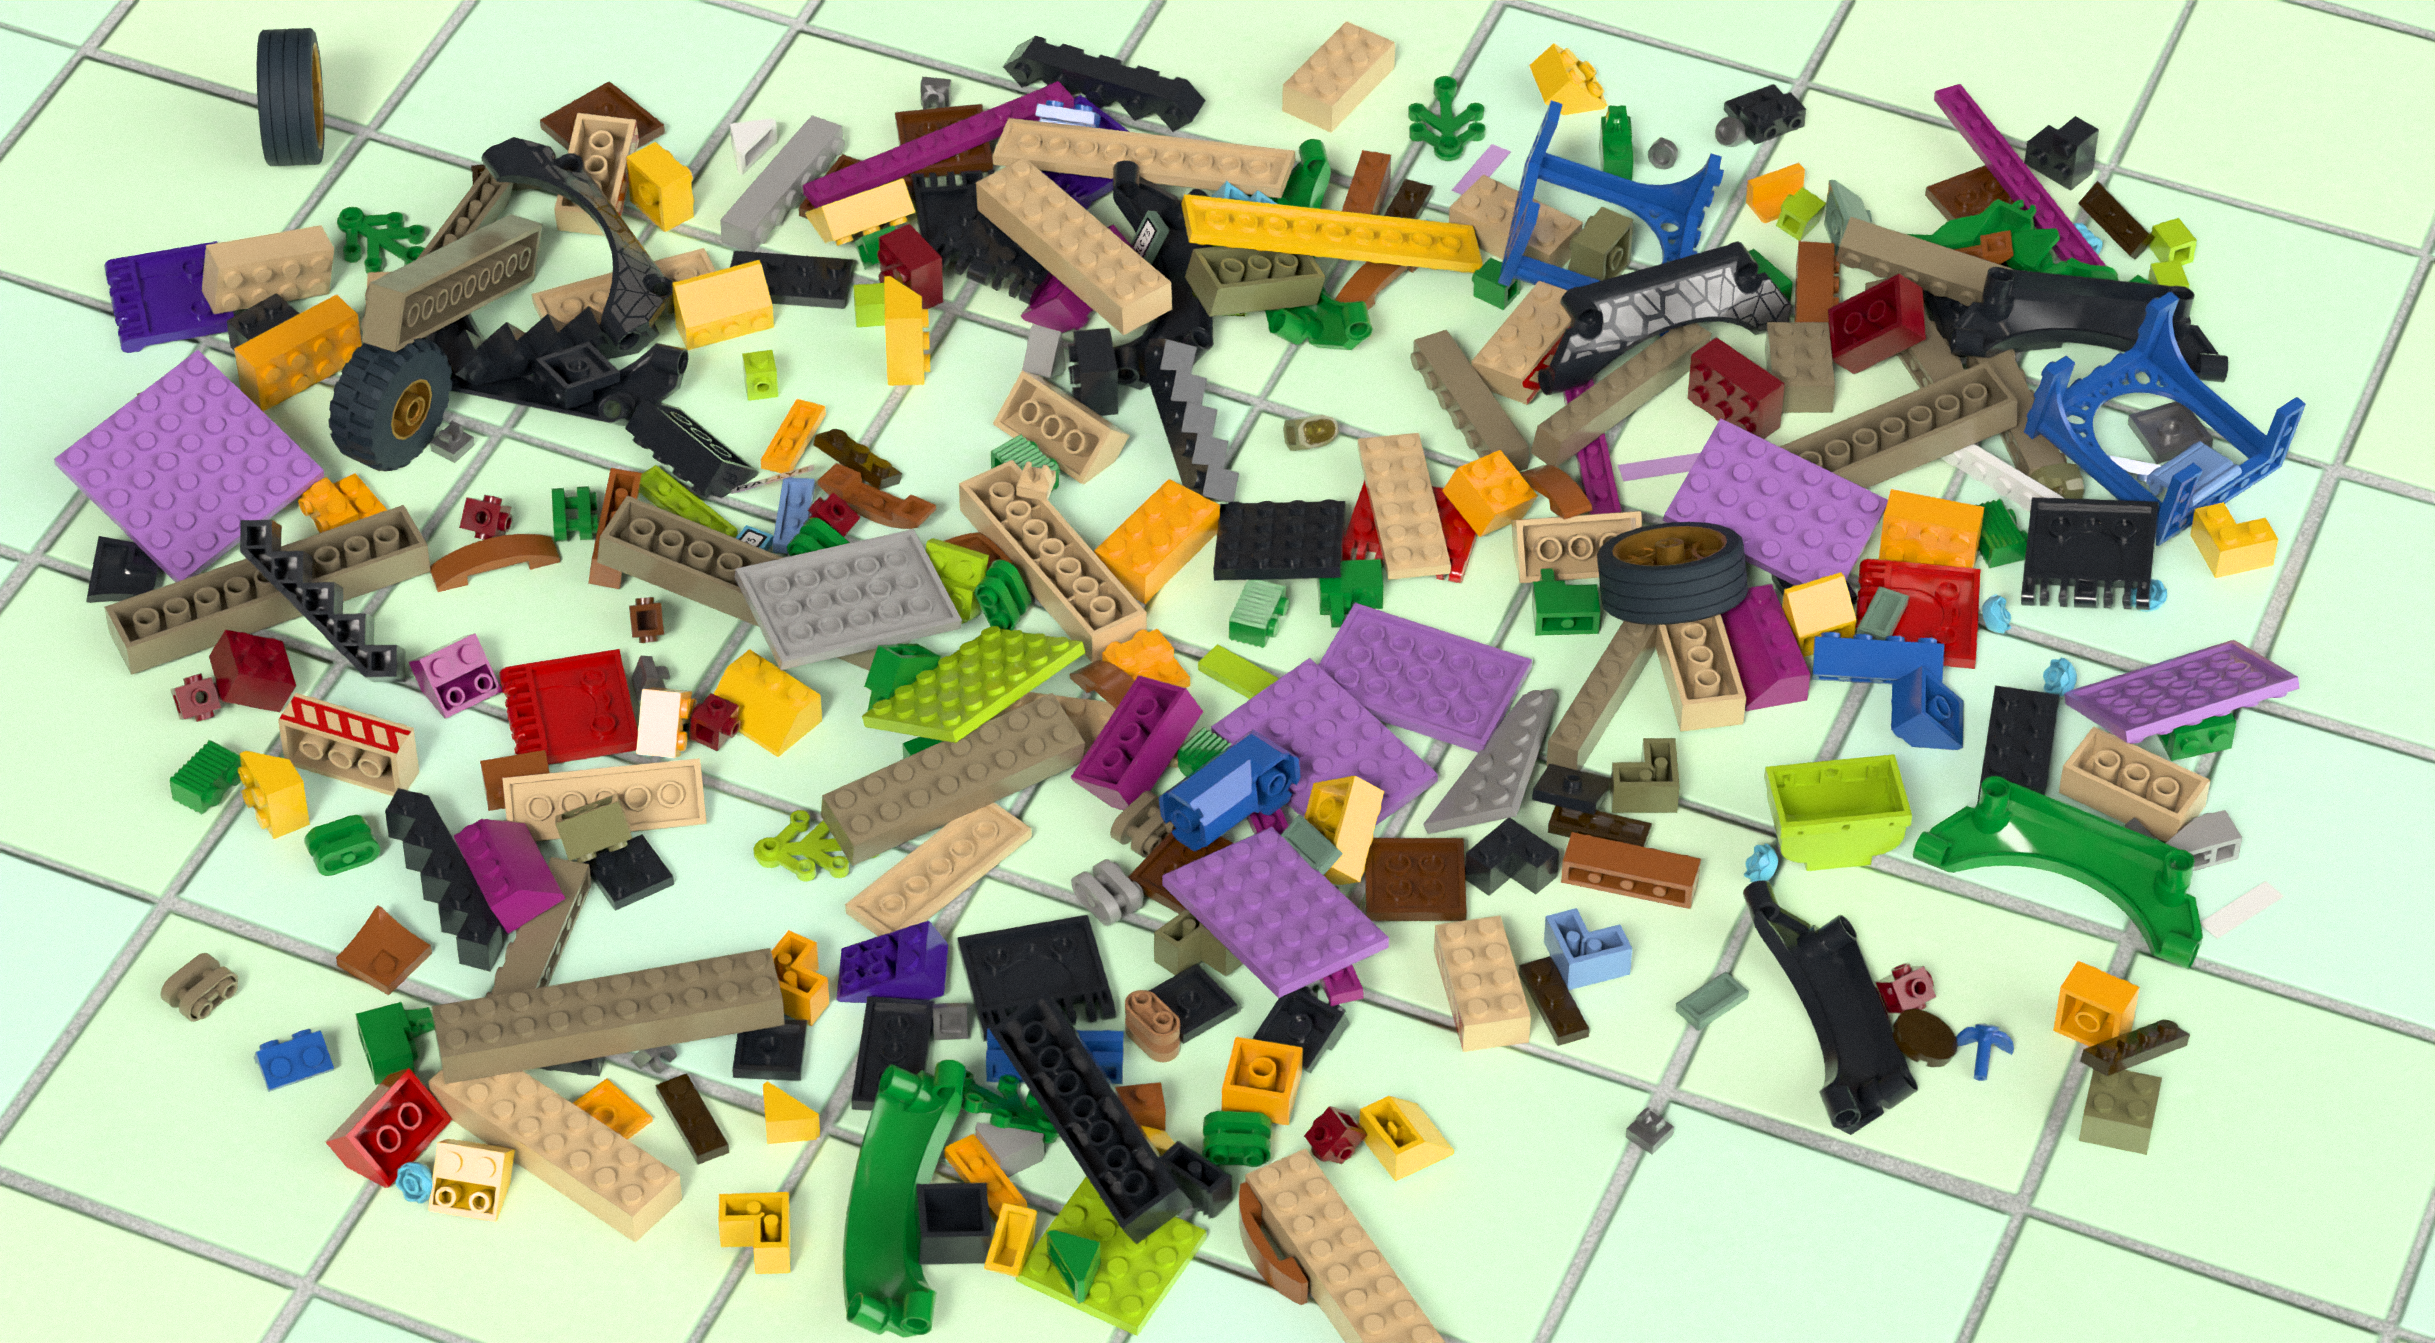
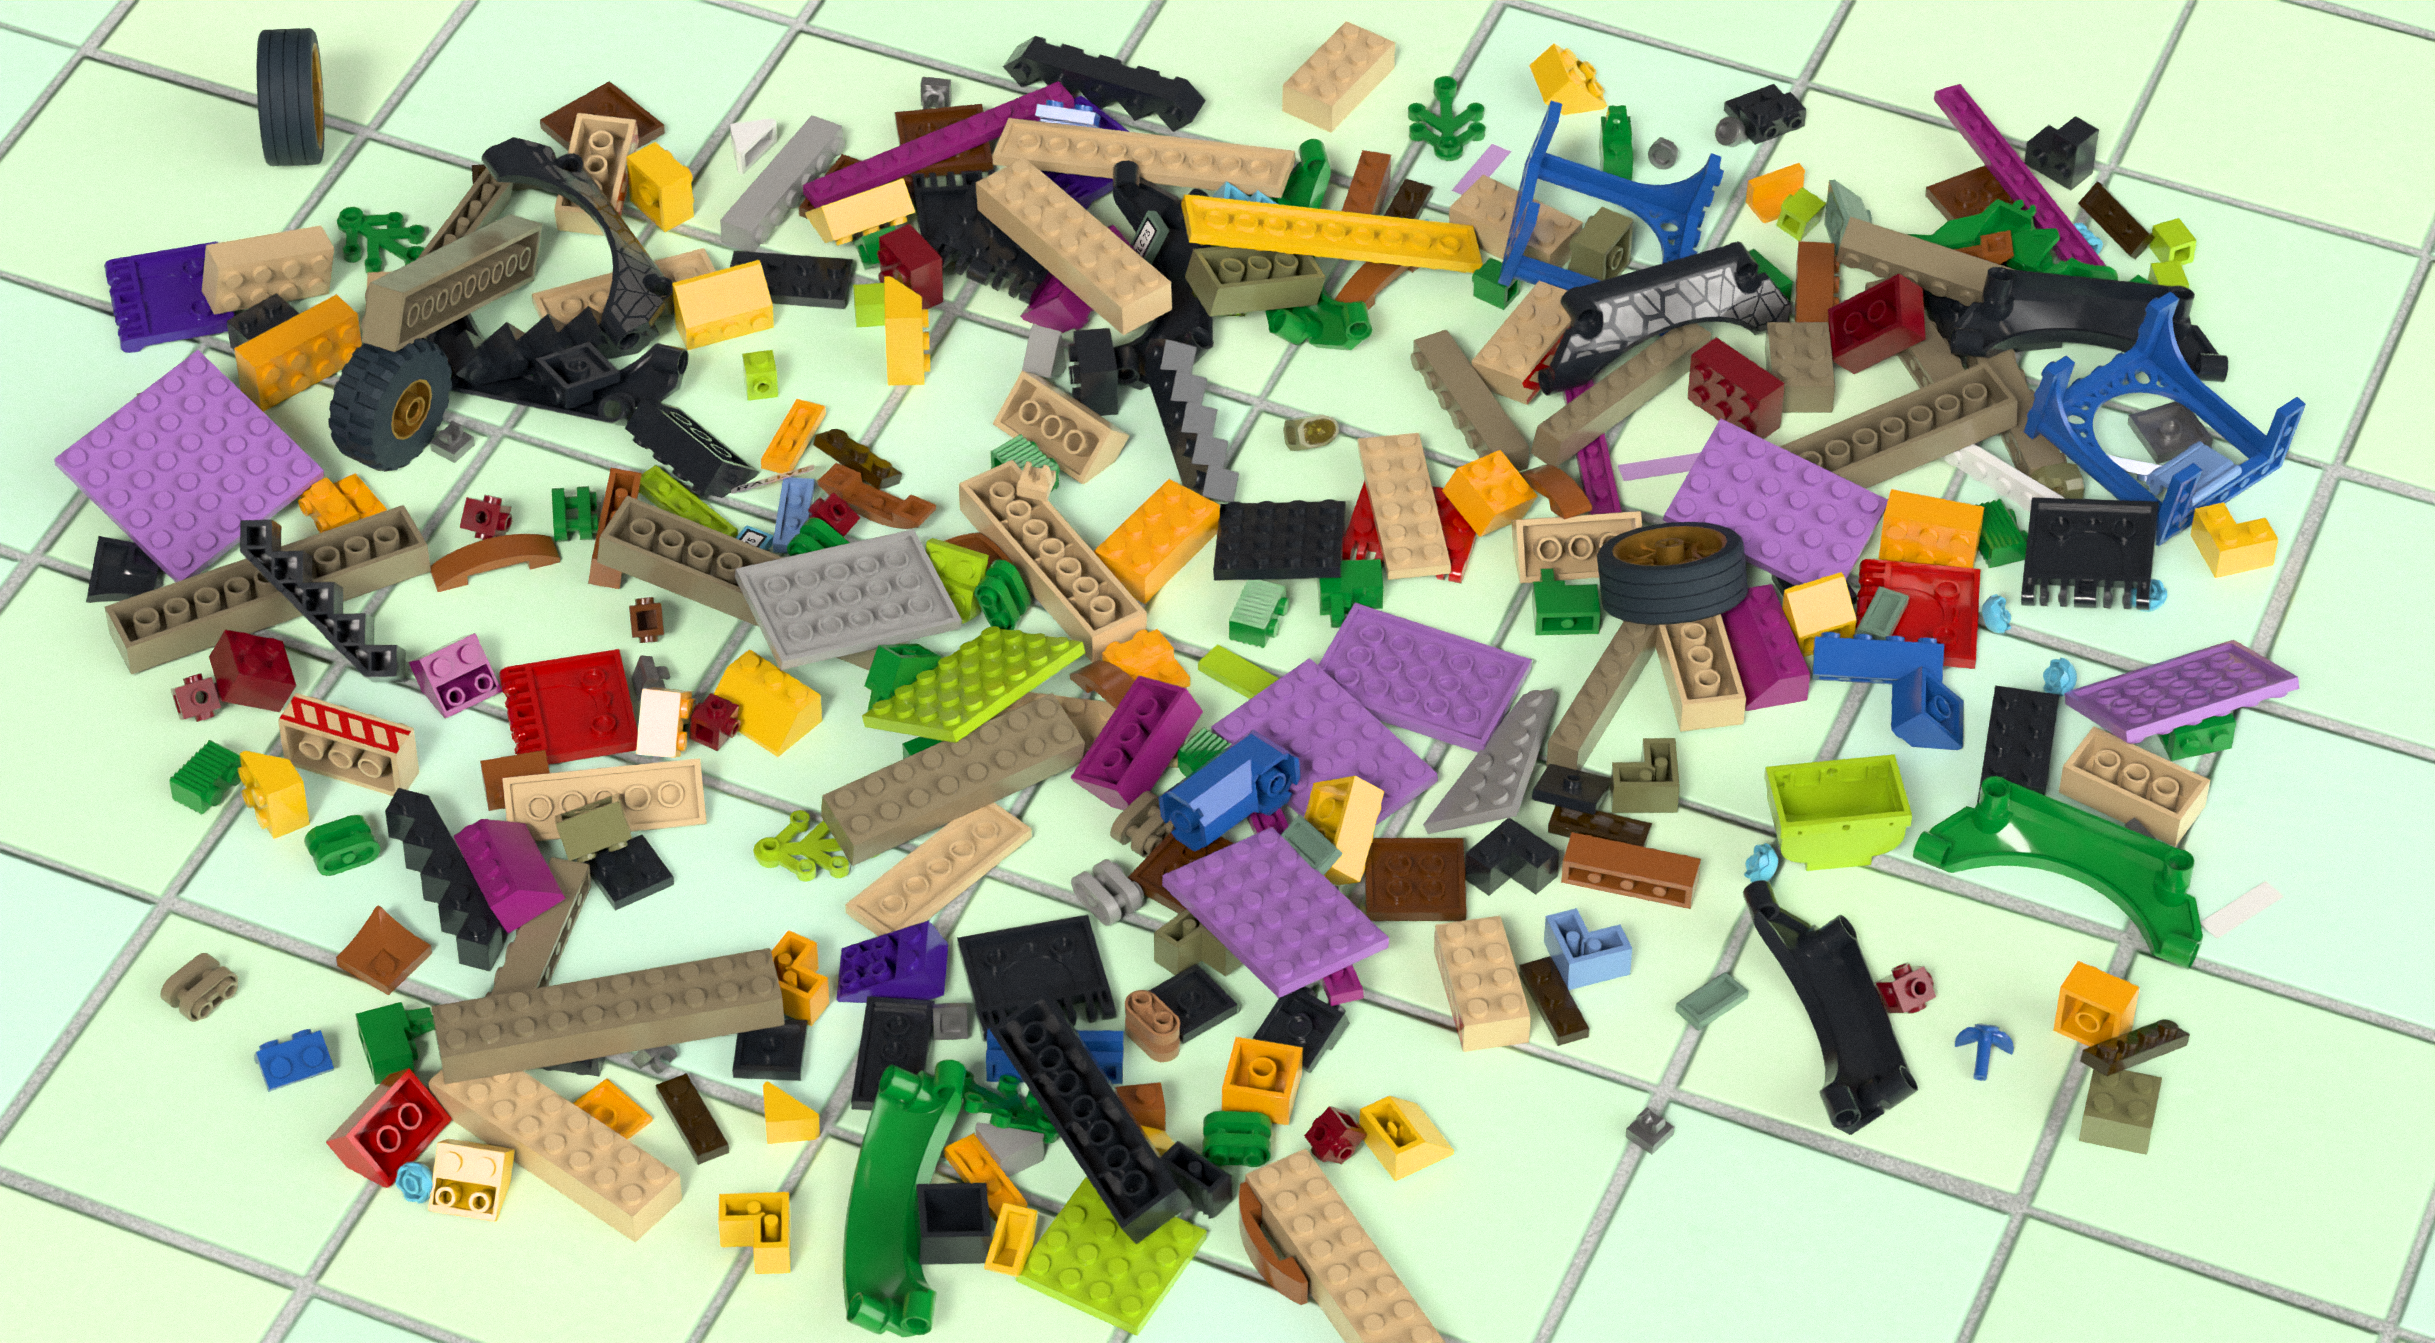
(1075, 1260): green slope -> none
(1924, 1037): dark brown tile -> none
(2209, 839): light grey slope -> none

